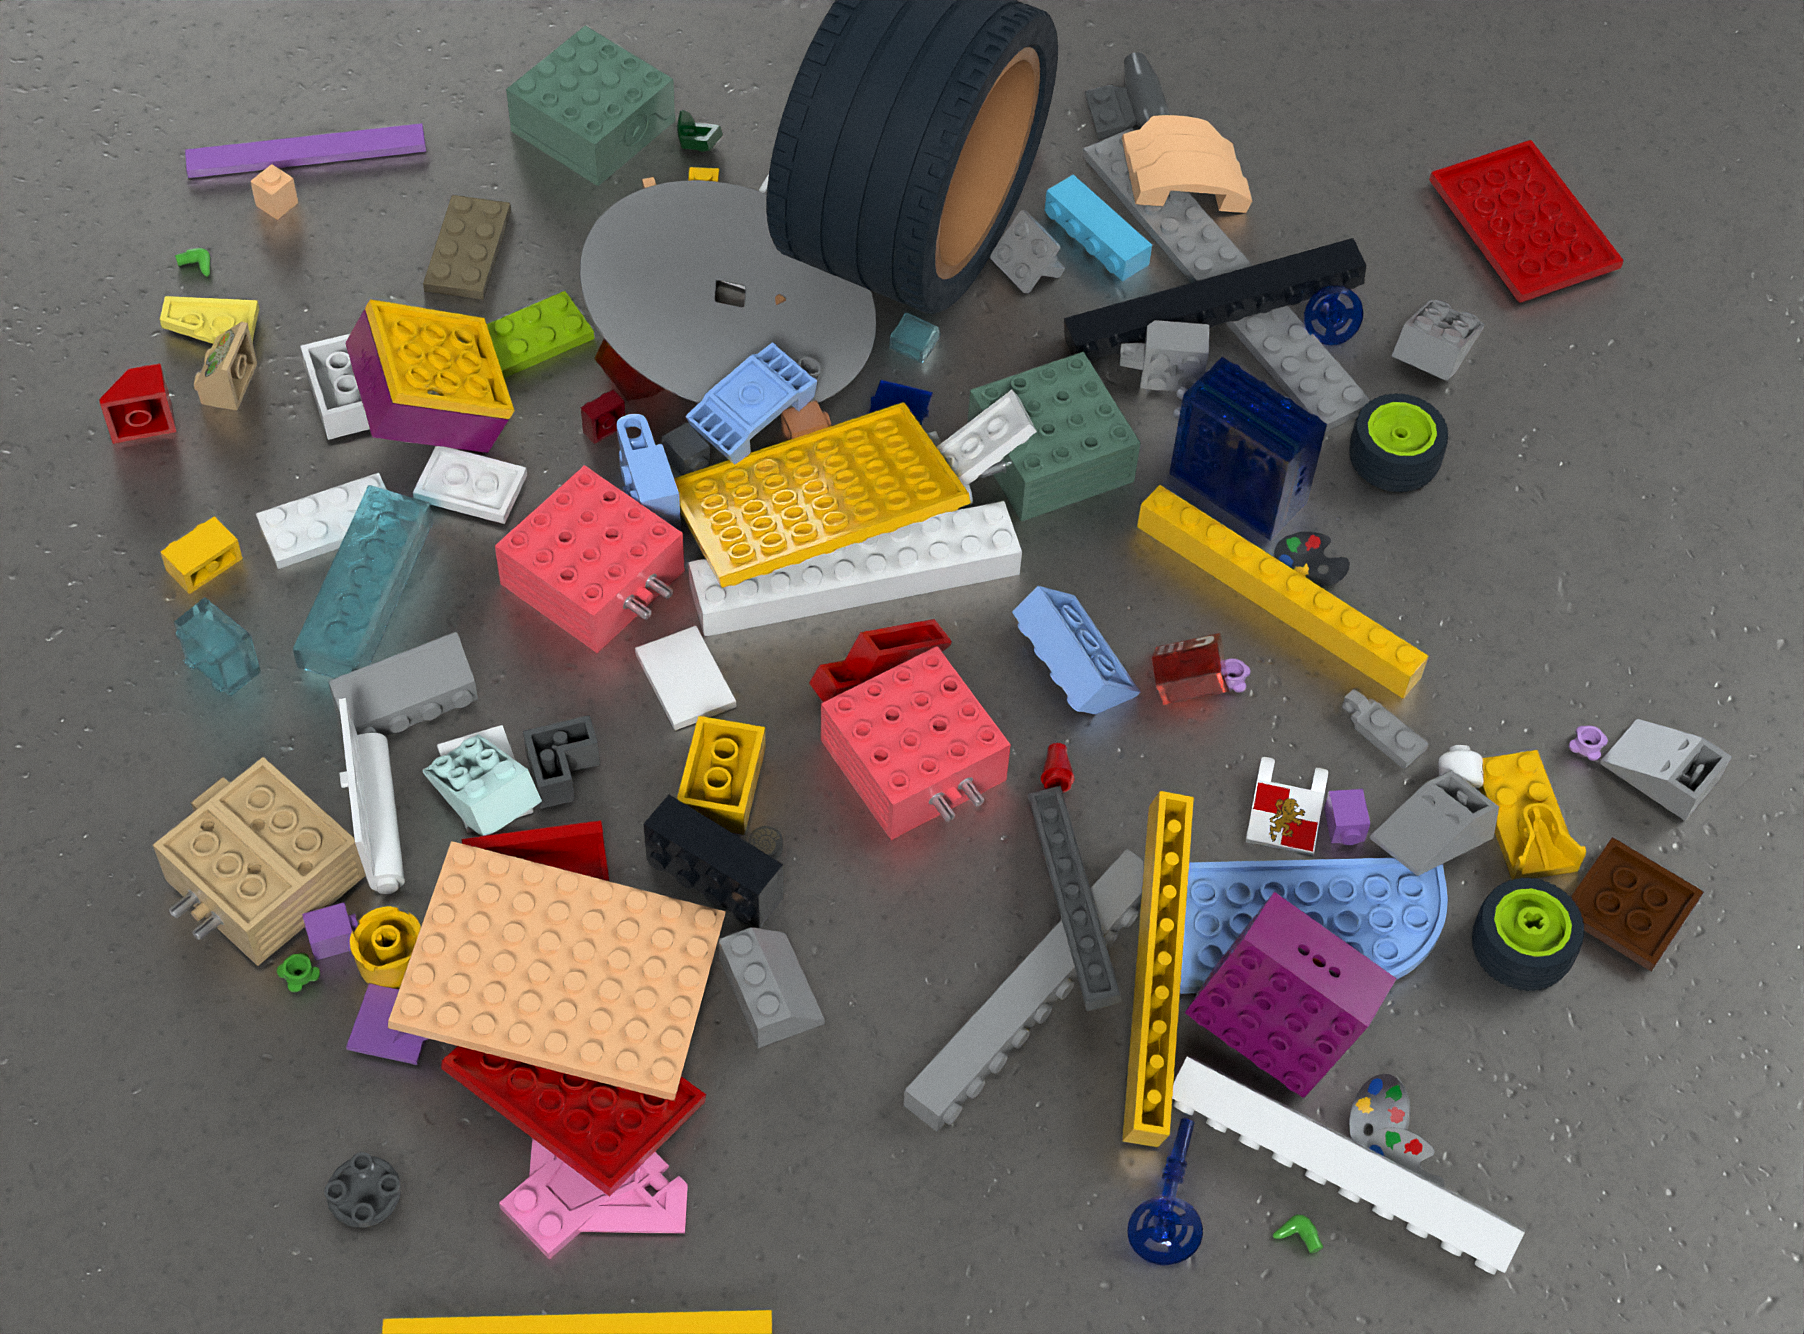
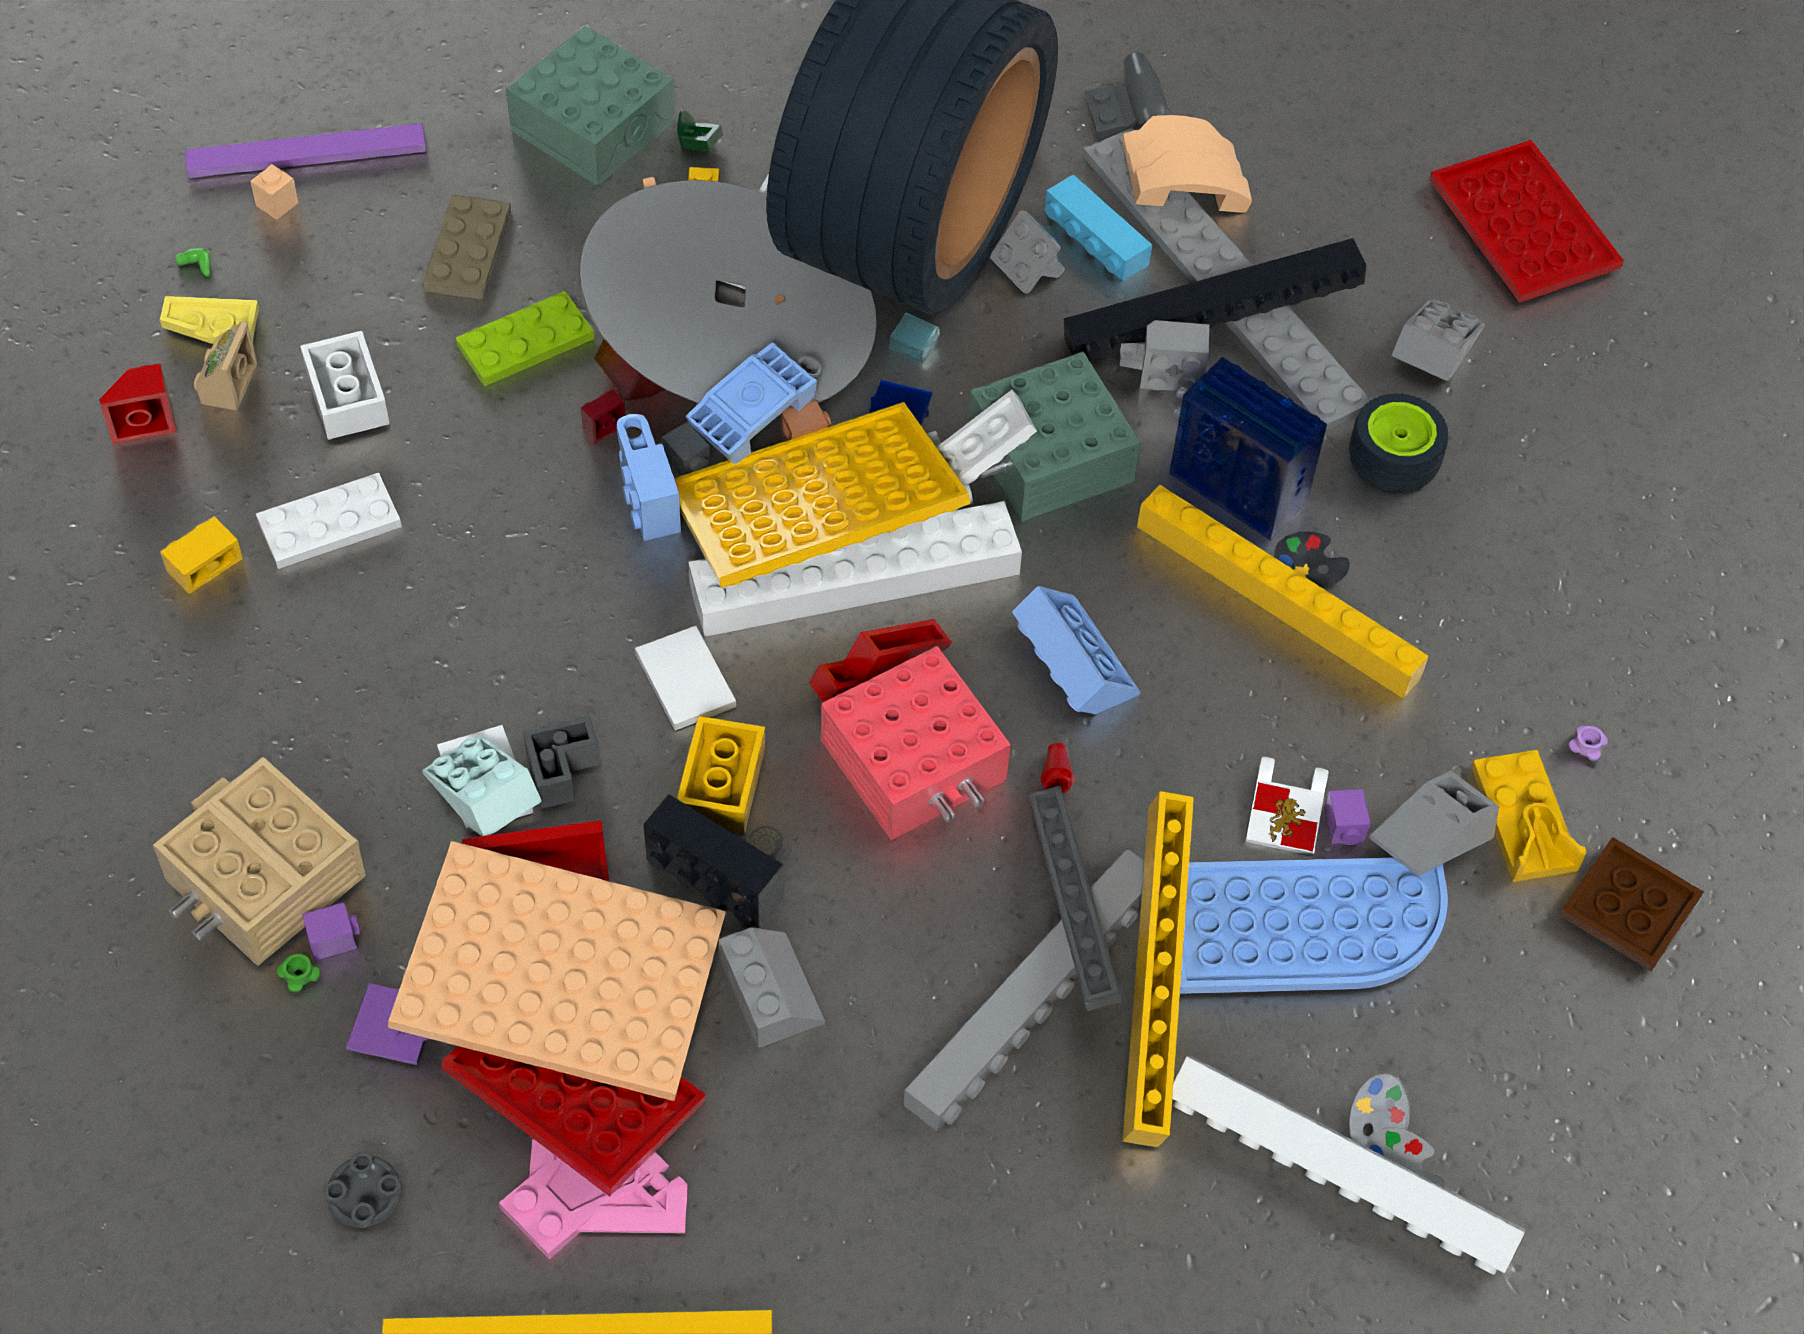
(217, 647): clear light blue container -> none
(363, 583): clear light blue brick -> none
(372, 805): white door -> none
(384, 945): yellow brick -> none
(407, 687): light grey slope -> none
(428, 377): yellow piece -> none
(470, 484): white plate -> none
(591, 559): coral piece -> none
(1165, 1217): clear blue dish -> none
(1190, 669): clear red slope -> none
(1240, 671): lavender plate -> none
(1290, 995): magenta piece -> none
(1306, 1230): bright green animal -> none
(1333, 315): clear blue dish -> none
(1384, 729): light grey hinge -> none
(1463, 763): white head -> none
(1527, 934): wheel -> none
(1667, 765): light grey slope -> none

